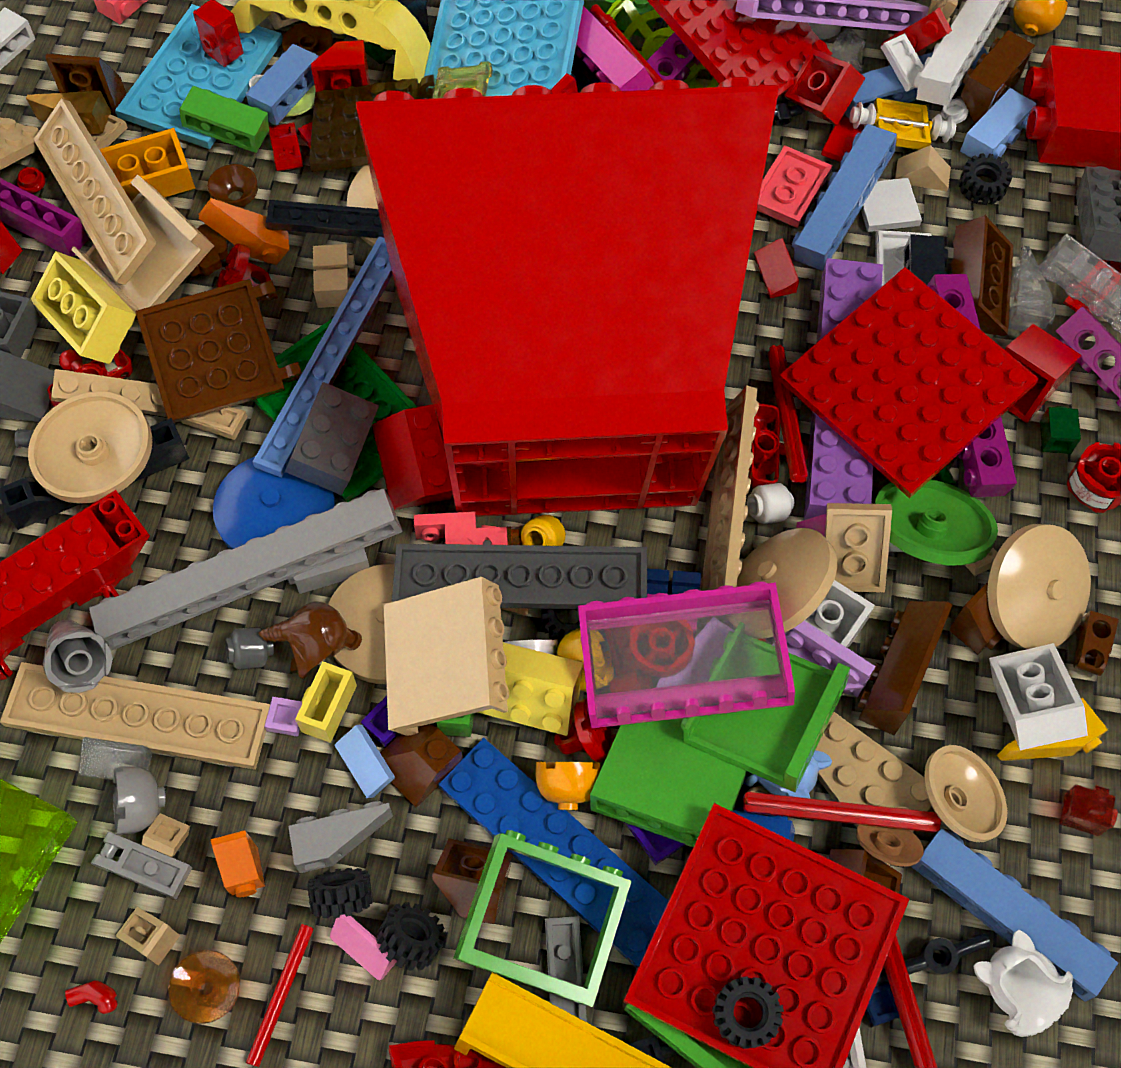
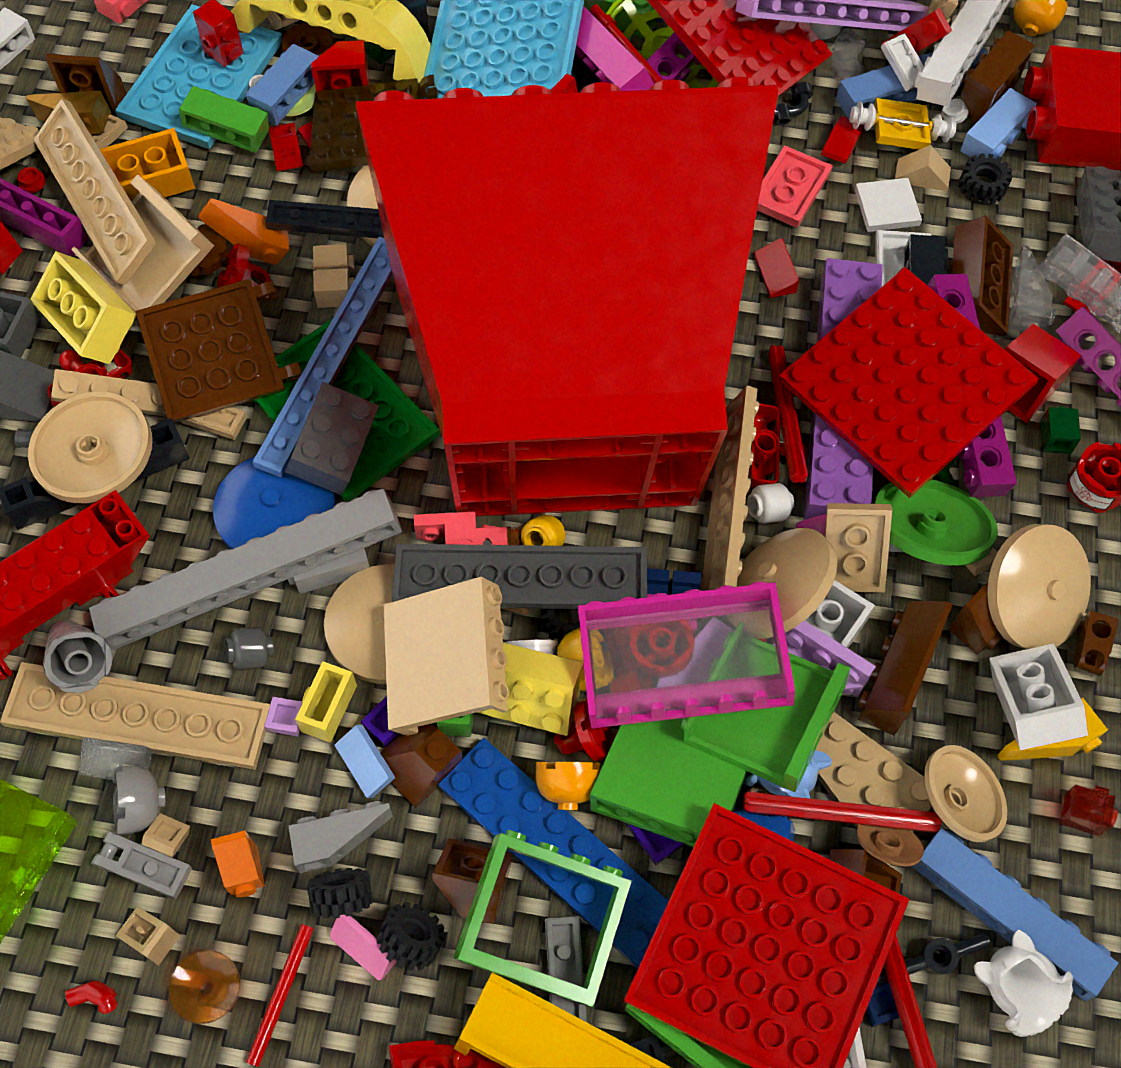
(232, 179): reddish brown piece -> none
(314, 634): reddish brown piece -> none
(413, 457): red slope -> none
(471, 77): clear yellow plate -> none
(769, 1004): black tyre -> none
(825, 86): red slope -> none
(844, 197): medium blue brick -> none

